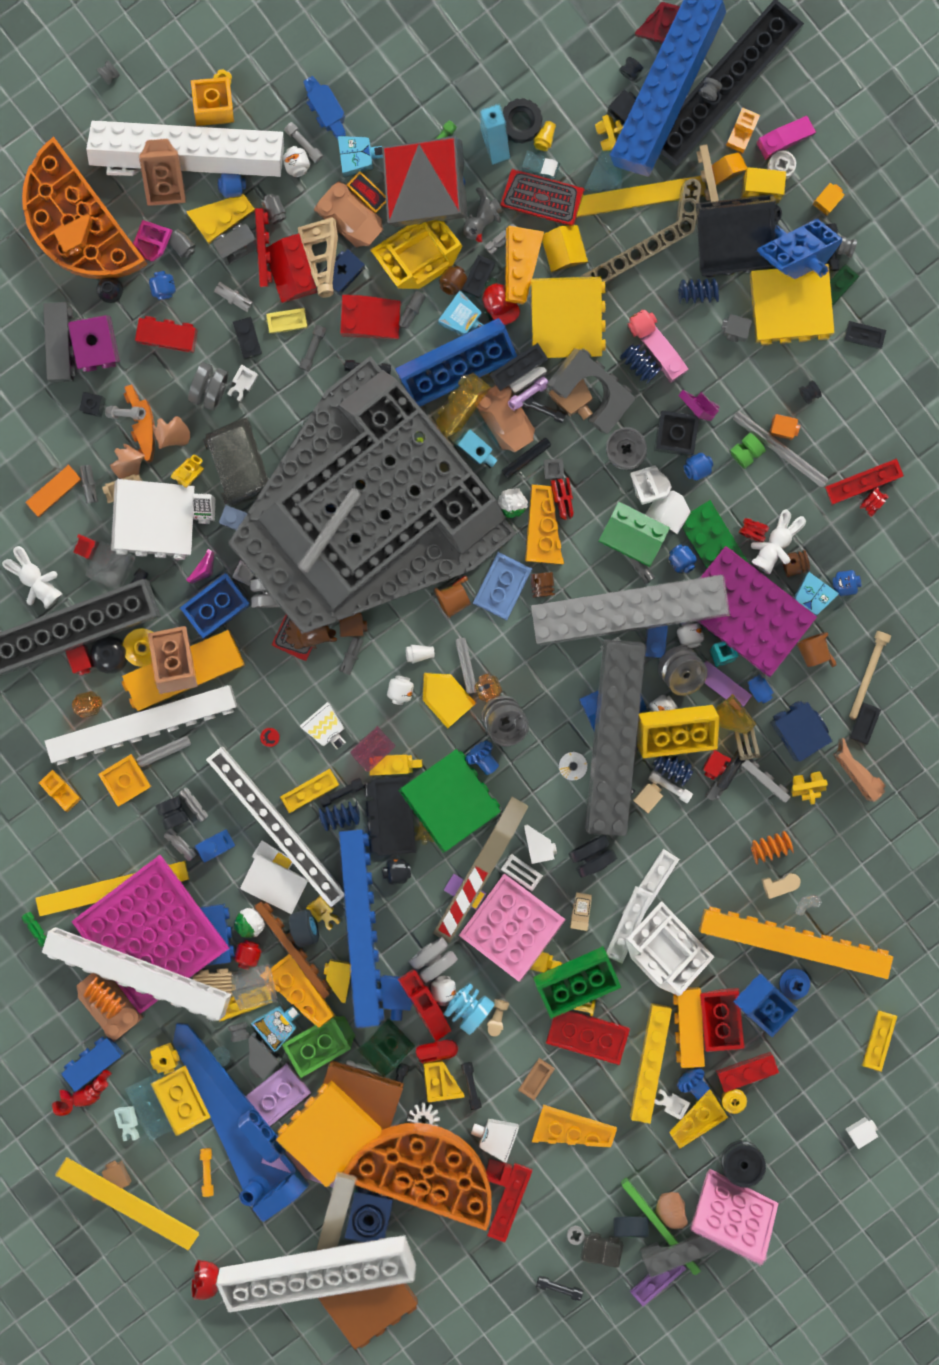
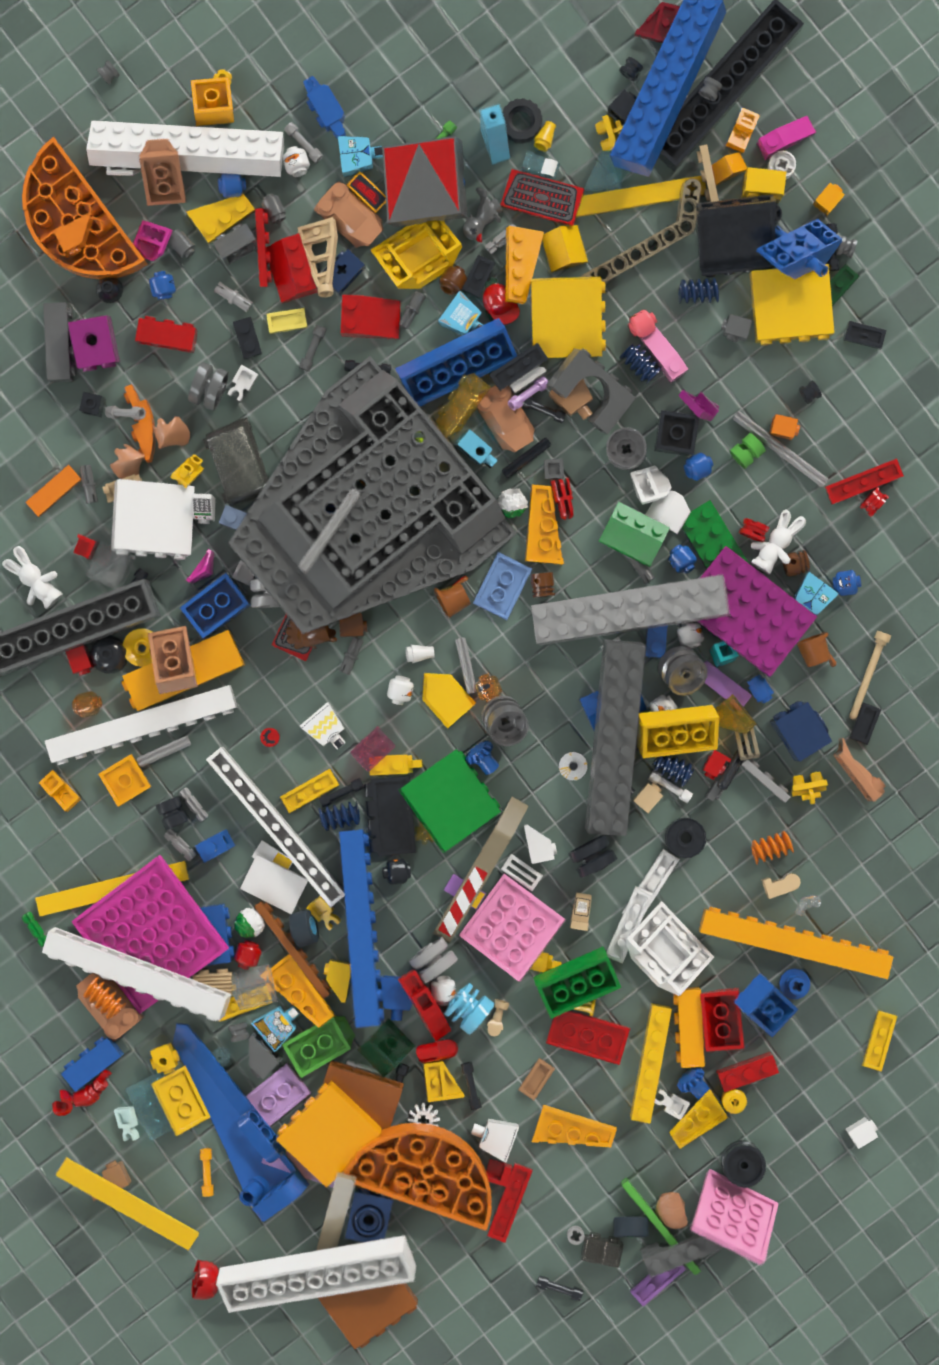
(697, 837): none -> black wheel

